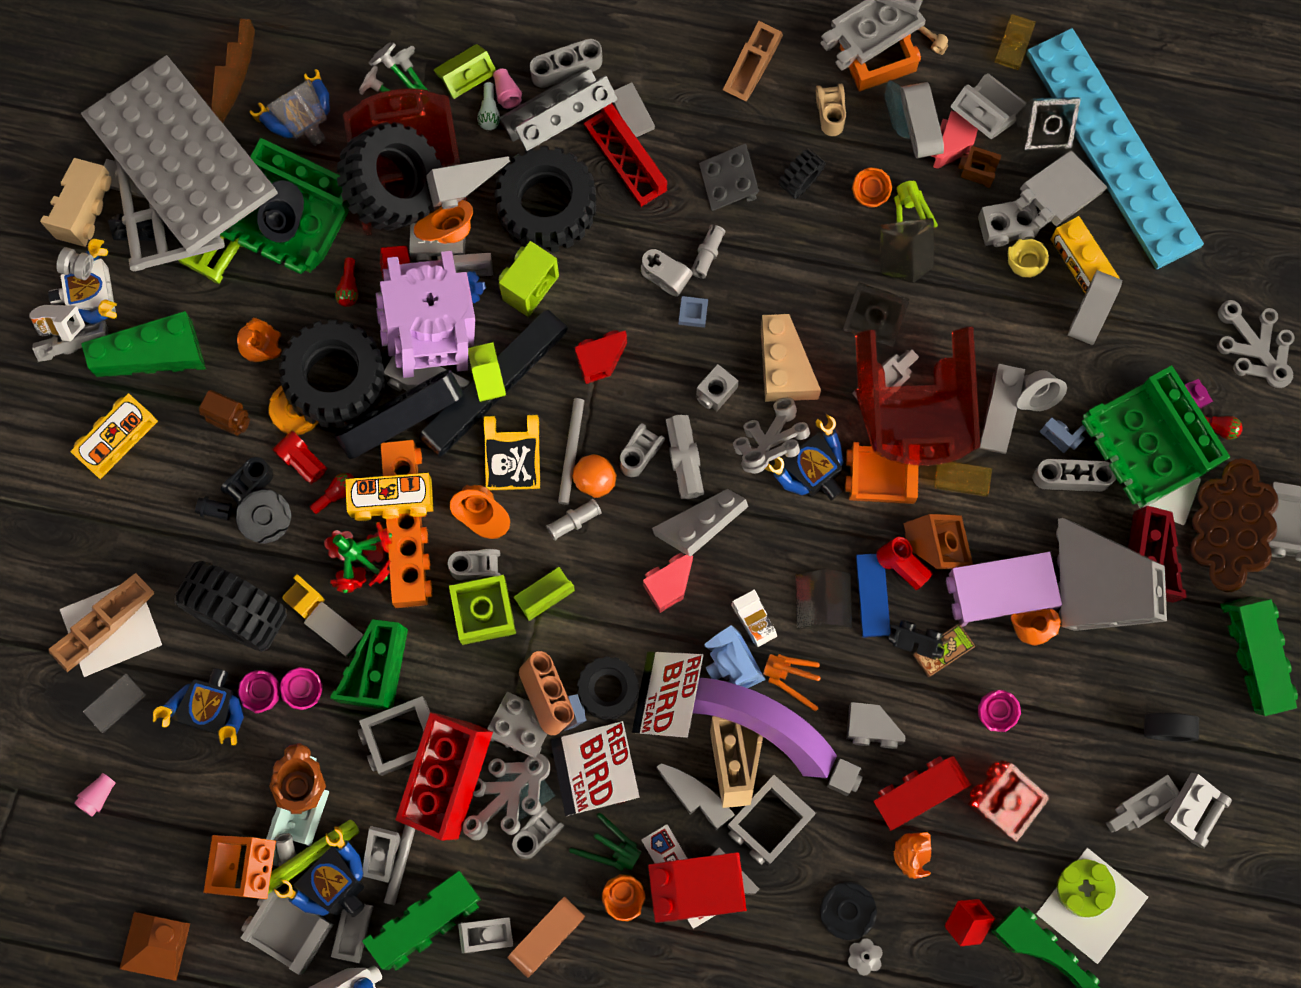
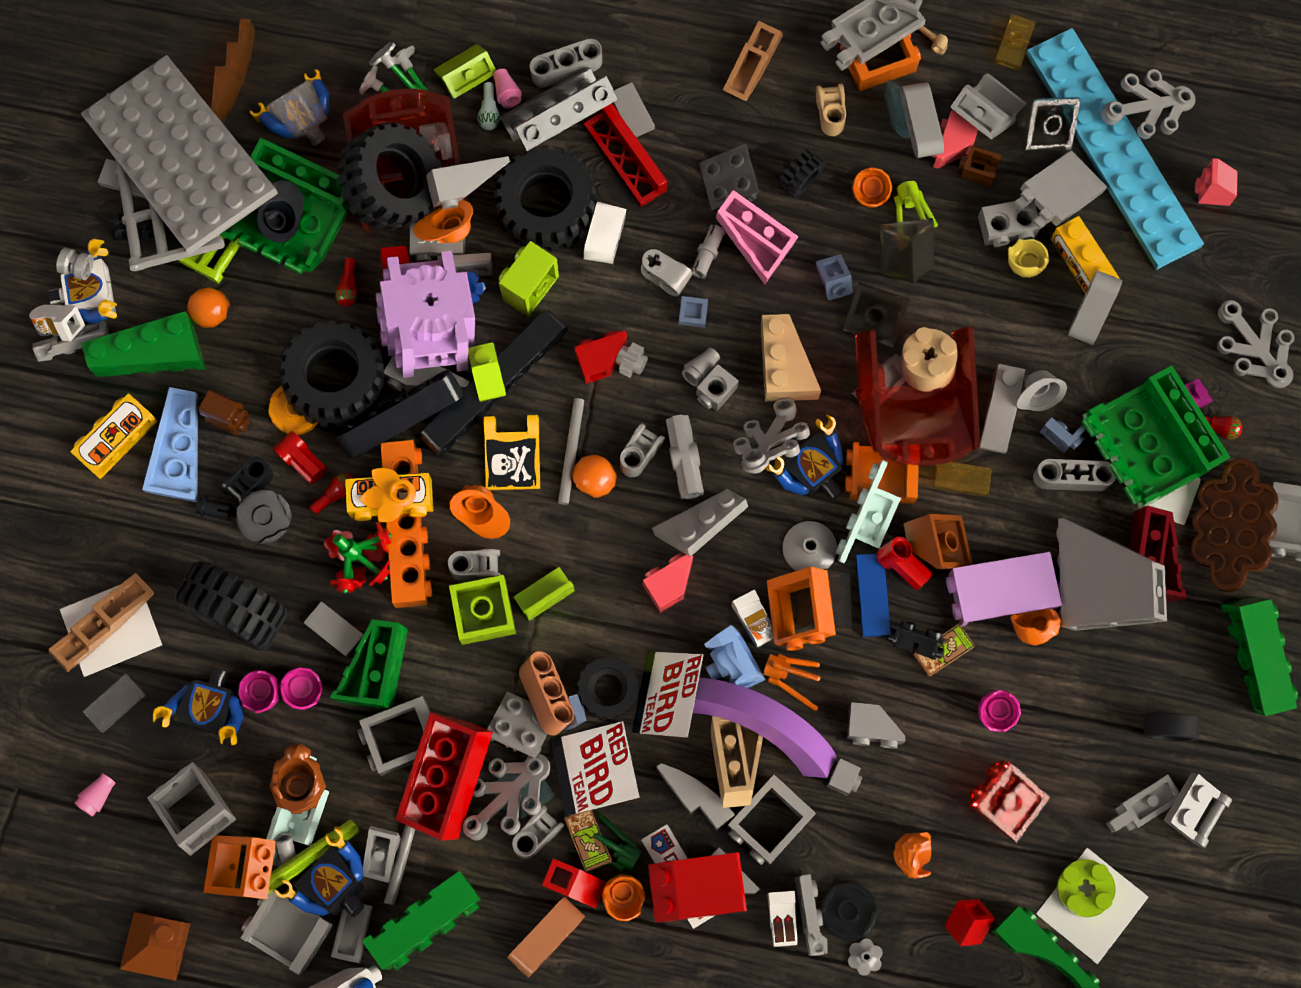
(78, 203): tan wedge -> none
(175, 451): none -> light blue wing
(206, 825): none -> light grey window
(208, 307): none -> orange hair
(258, 341): orange hair -> none
(302, 597): yellow panel -> none
(384, 495): none -> light orange plate
(438, 137): none -> clear bracket
(485, 935): light grey slope -> none
(573, 519): light grey pin -> none
(574, 883): none -> red slope
(590, 850): none -> tile
(604, 233): none -> white piece
(631, 360): none -> light grey gear
(699, 368): none -> light grey cone
(755, 234): none -> bright pink wedge
(781, 608): none -> orange window
(782, 918): none -> white leg
(795, 548): none -> light grey dish
(810, 916): none -> light grey hinge
(835, 277): none -> sand blue bracket
(873, 515): none -> light aqua bracket
(921, 791): red wedge -> none
(932, 346): none -> tan brick
(1151, 103): none -> light grey plant
(1217, 184): none -> coral slope

